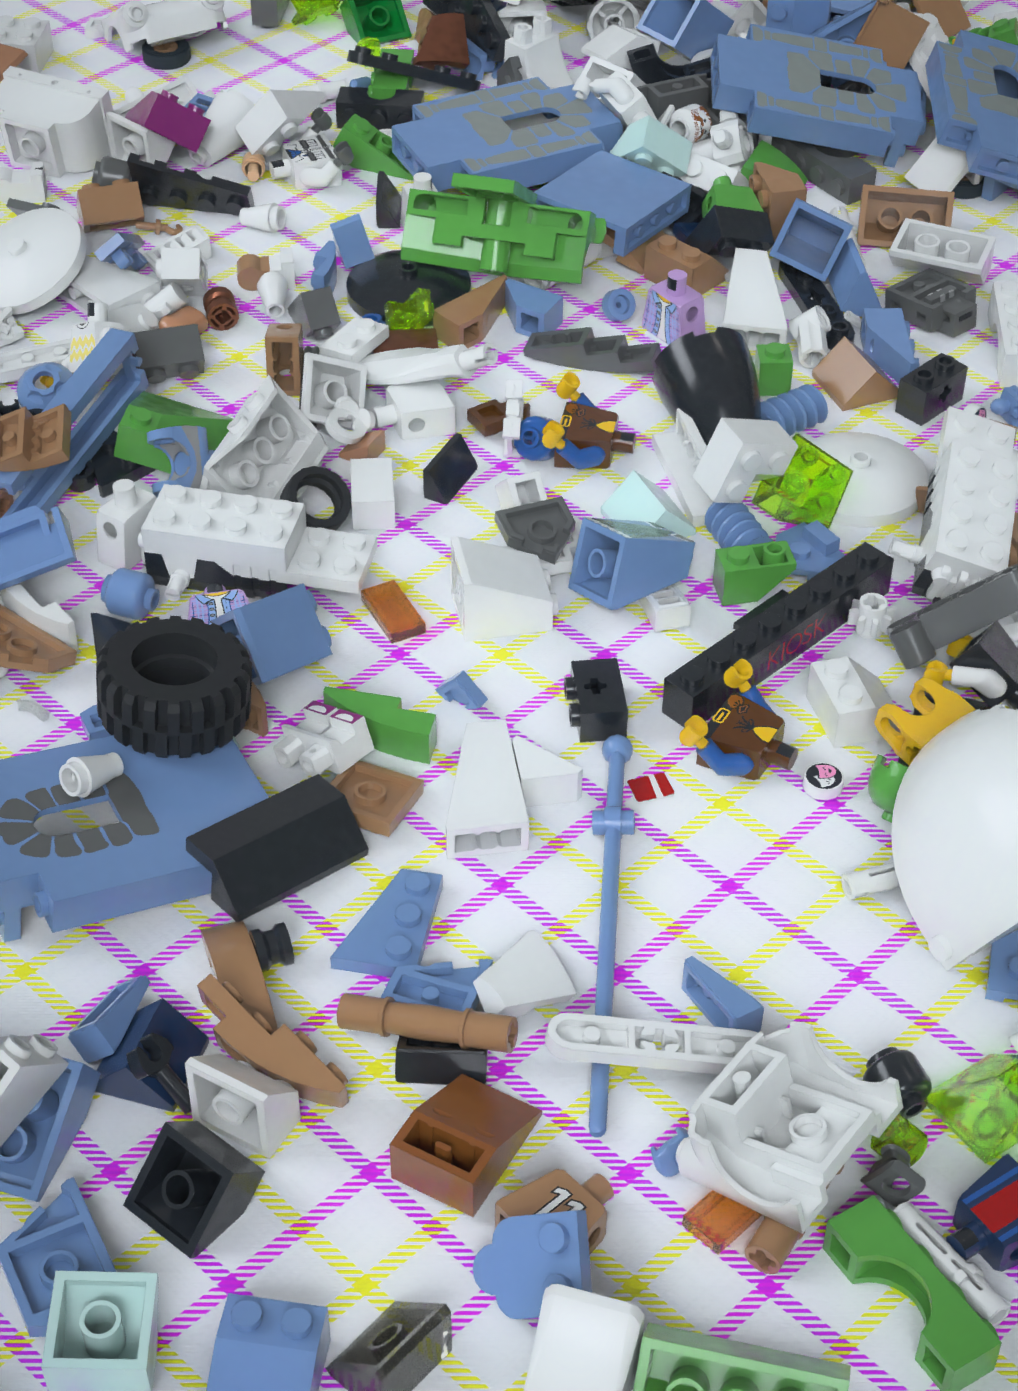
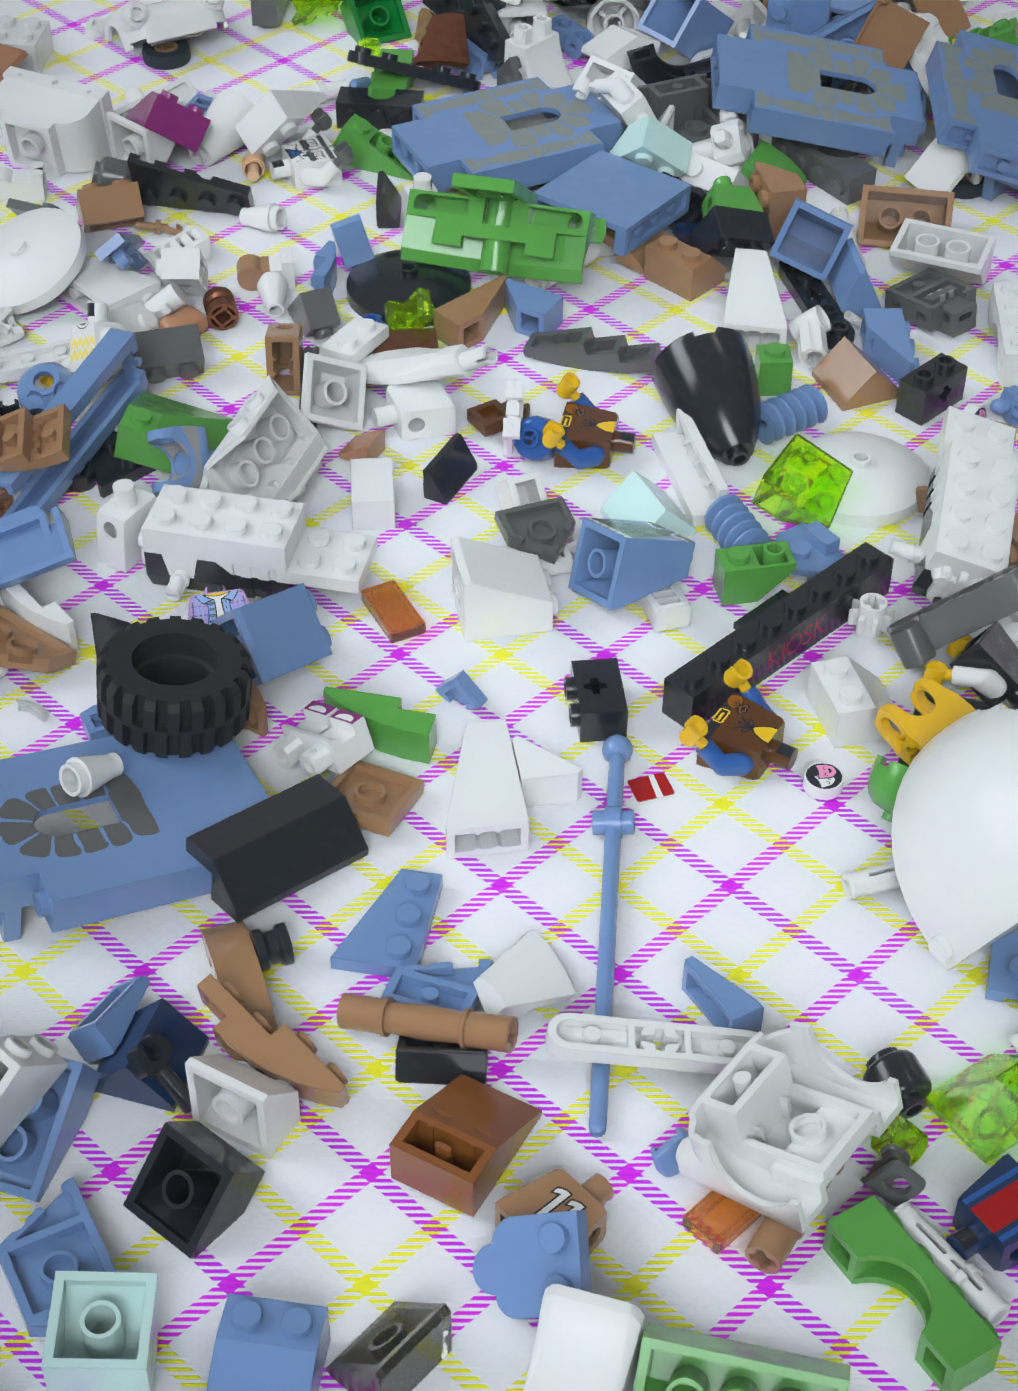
(129, 593): medium blue head -> none
(328, 482): black tyre -> none
(347, 409): white piece -> none
(571, 35): none -> medium blue leg
(618, 304): medium blue tile -> none
(673, 308): lavender torso -> none
(691, 122): white head -> none
(742, 454): white slope -> none

